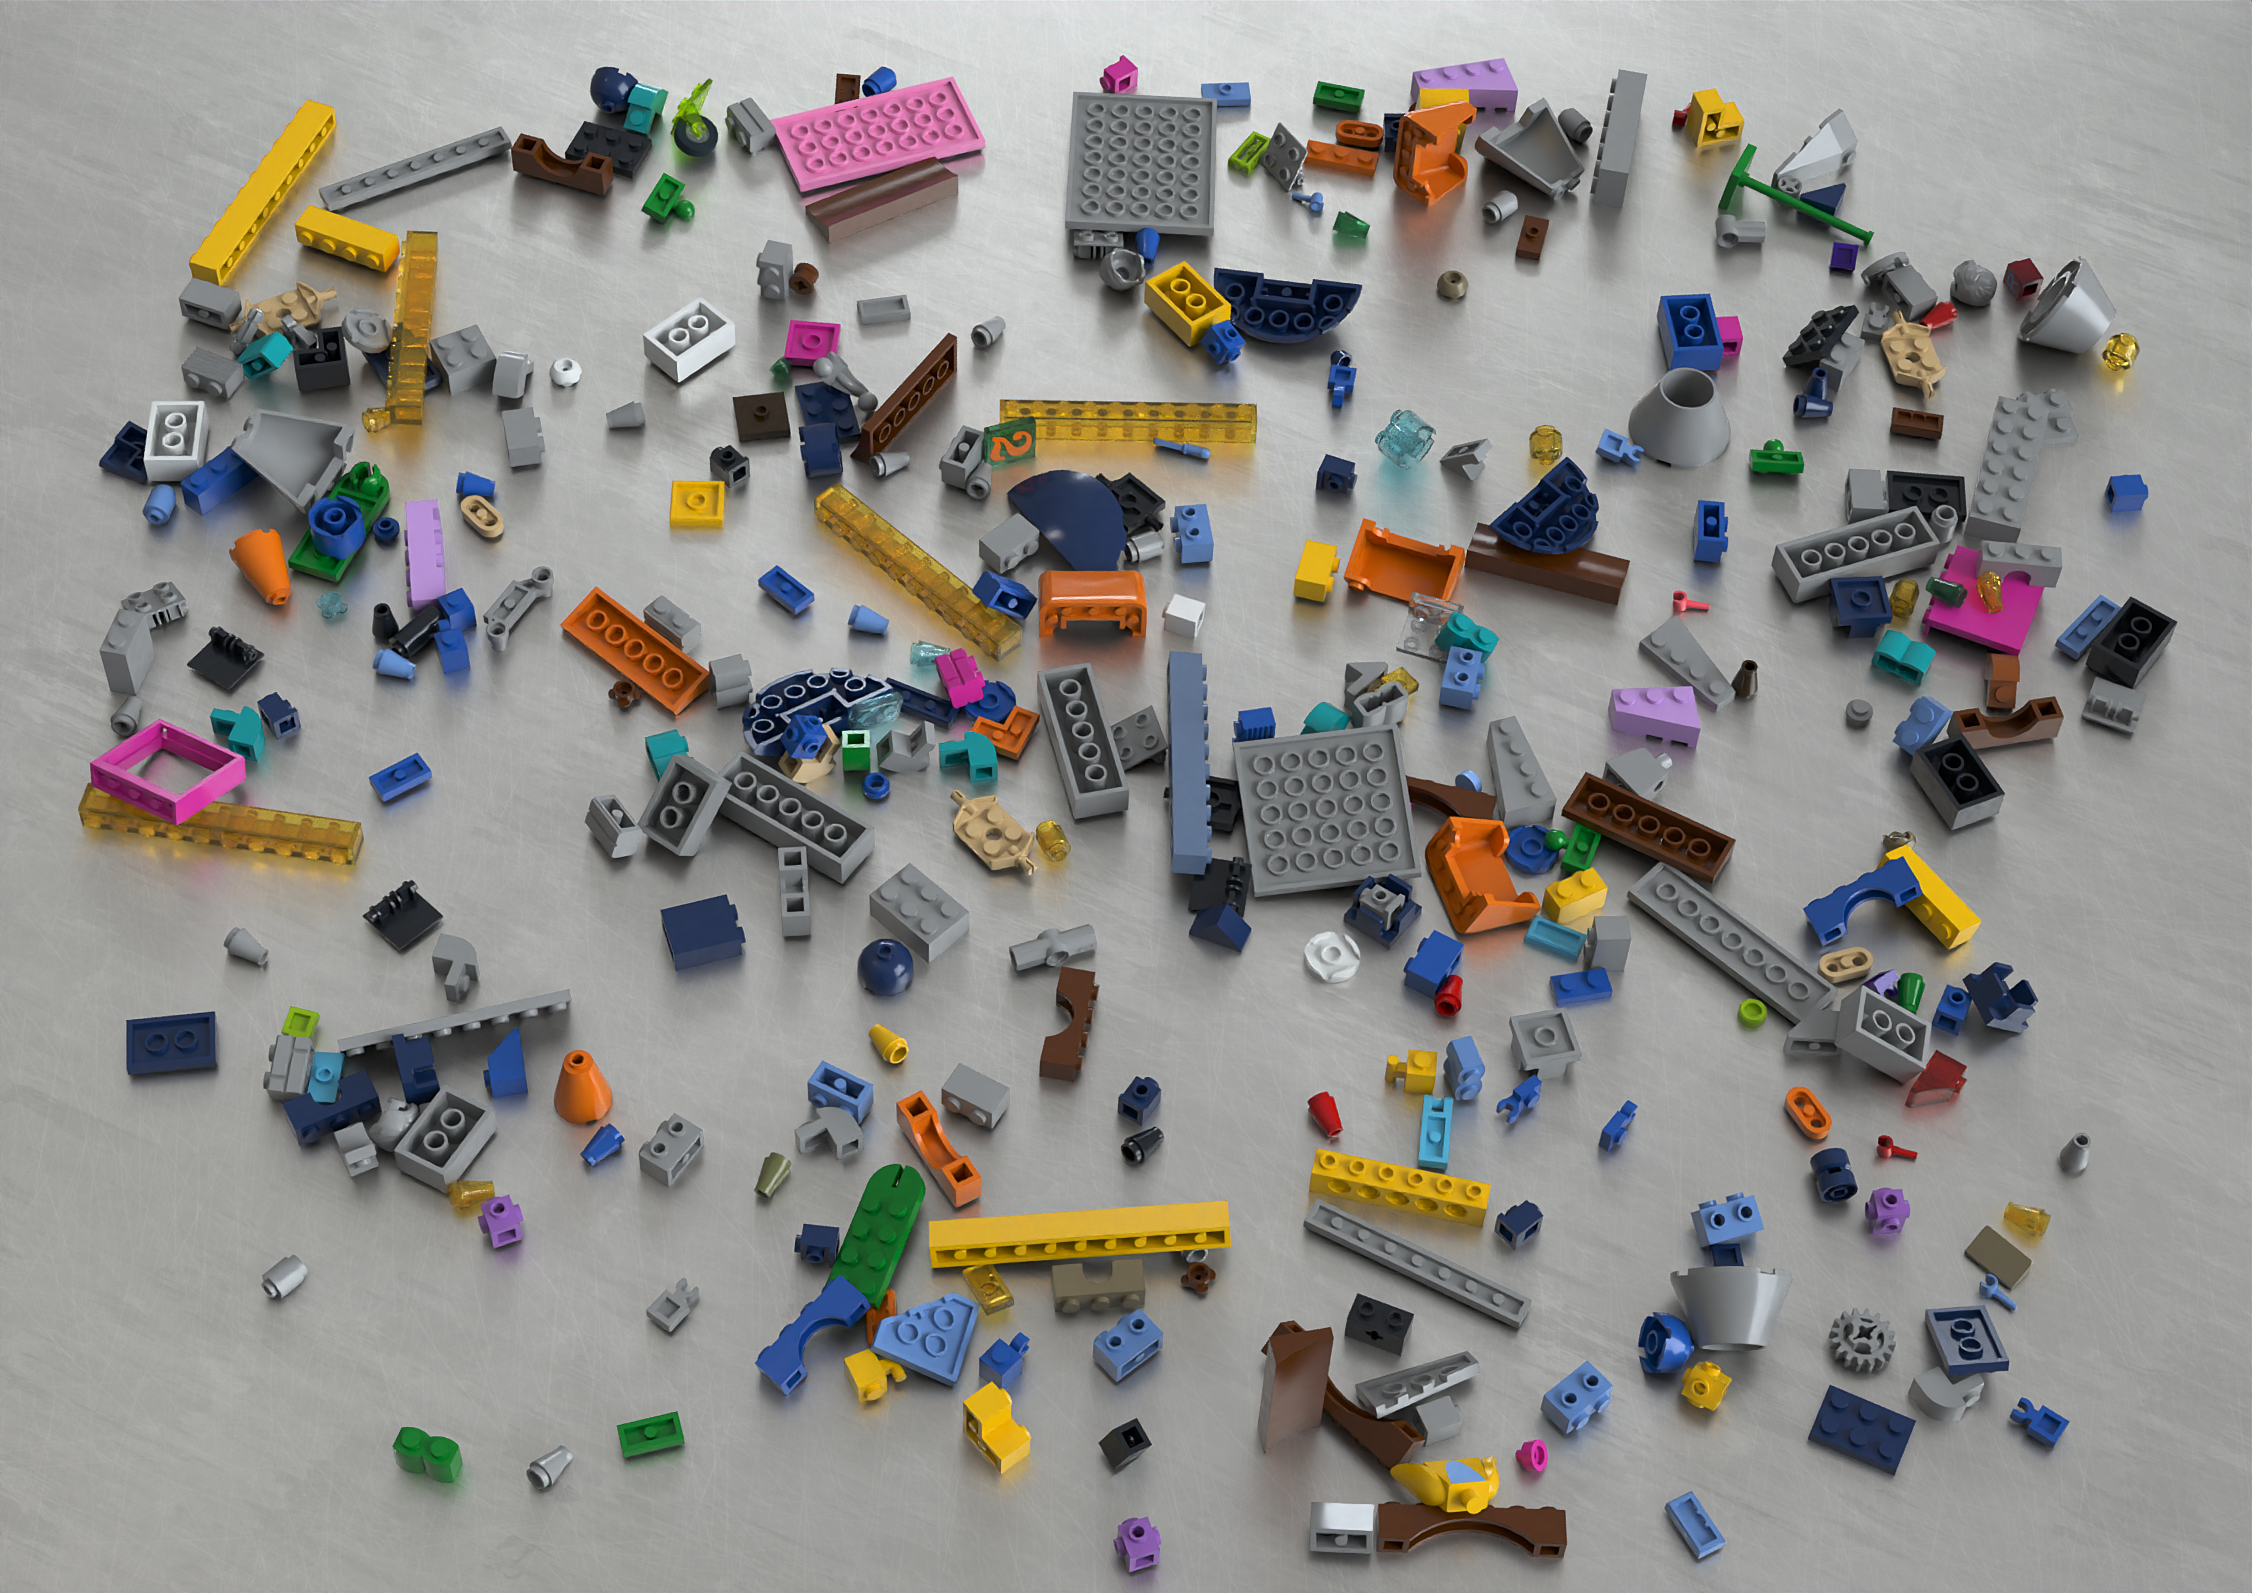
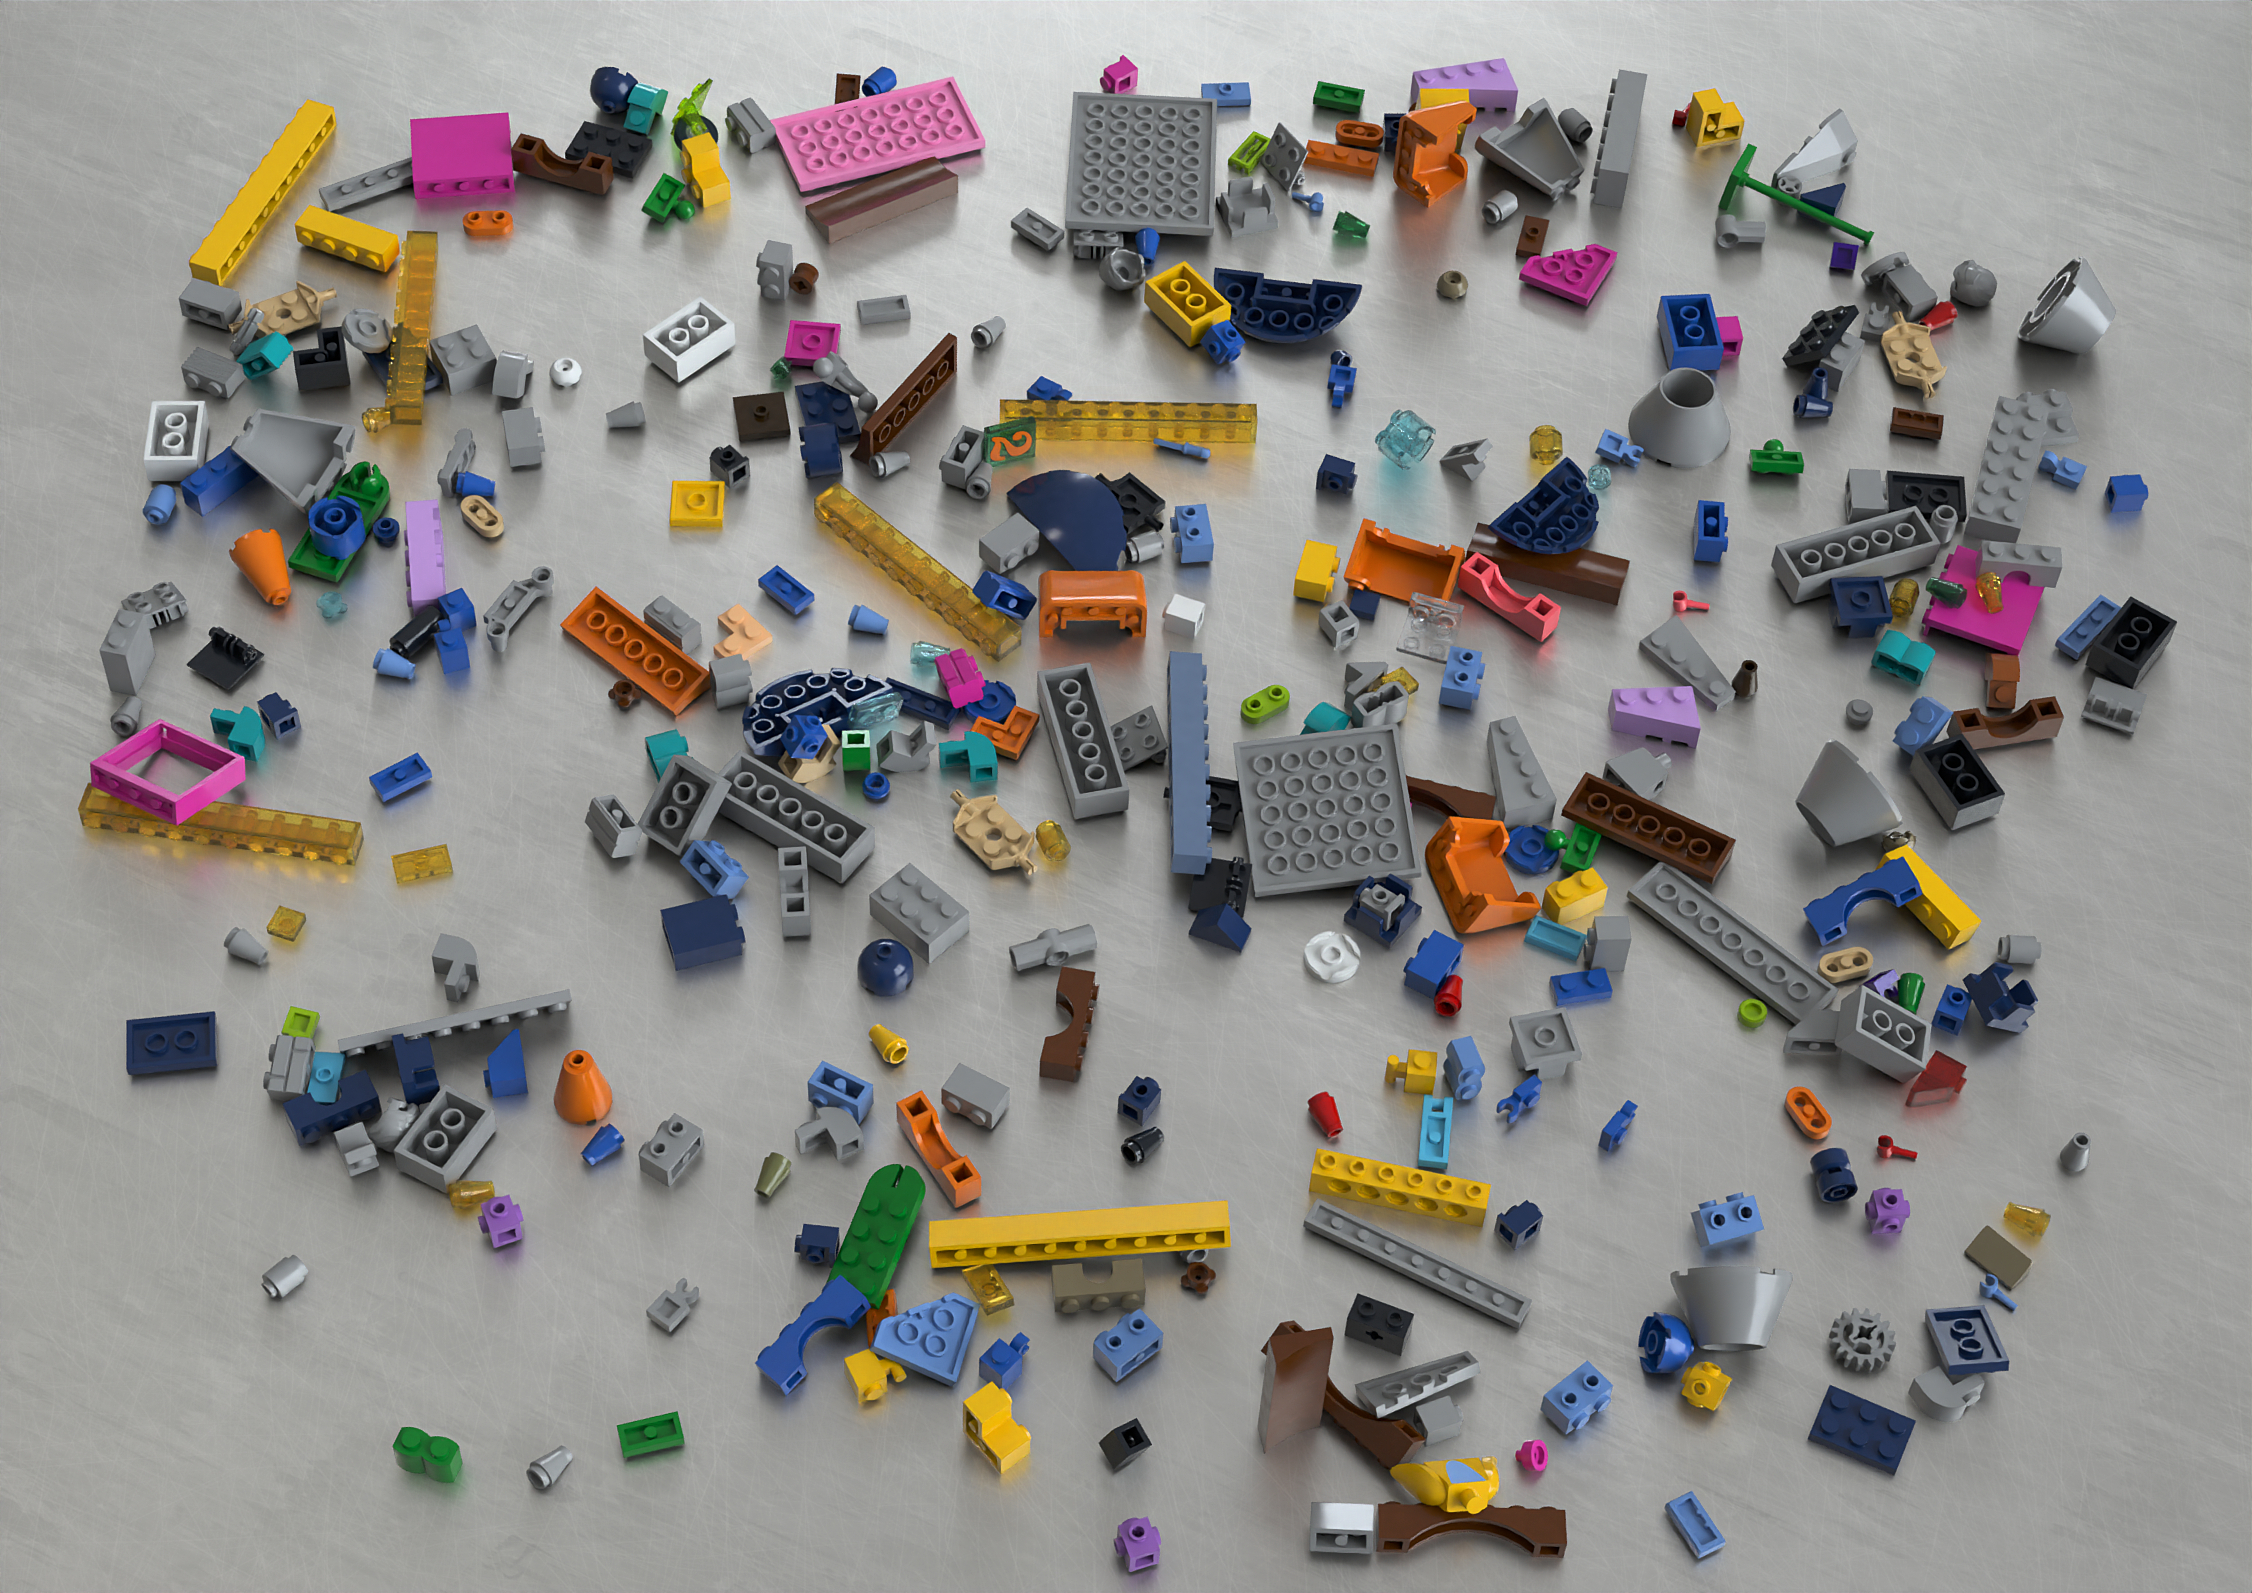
(127, 454): dark blue slope -> none
(286, 923): none -> clear yellow plate
(300, 336): light grey plate -> none
(384, 623): black cone -> none
(402, 915): black hinge -> none
(421, 863): none -> clear yellow plate
(457, 461): none -> light grey hinge
(461, 155): none -> dark pink panel
(487, 223): none -> orange plate
(704, 171): none -> yellow brick
(714, 868): none -> medium blue brick
(745, 633): none -> light nougat plate
(1037, 229): none -> light grey plate
(1047, 390): none -> blue plate
(1246, 208): none -> light grey panel
(1254, 725): blue brick -> none
(1269, 702): none -> lime plate
(1339, 623): none -> light grey brick
(1364, 604): none -> dark blue tile
(1464, 633): teal brick -> none
(1469, 781): light blue tile -> none
(1484, 582): none -> coral arch
(1570, 272): none -> dark pink plate
(1599, 476): none -> clear light blue bush
(1725, 1255): dark blue tile -> none
(1844, 799): none -> light grey cone
(2019, 949): none -> light grey brick
(2023, 279): dark red brick -> none
(2043, 1424): blue plate -> none
(2065, 471): none -> medium blue plate
(2120, 352): clear yellow head -> none

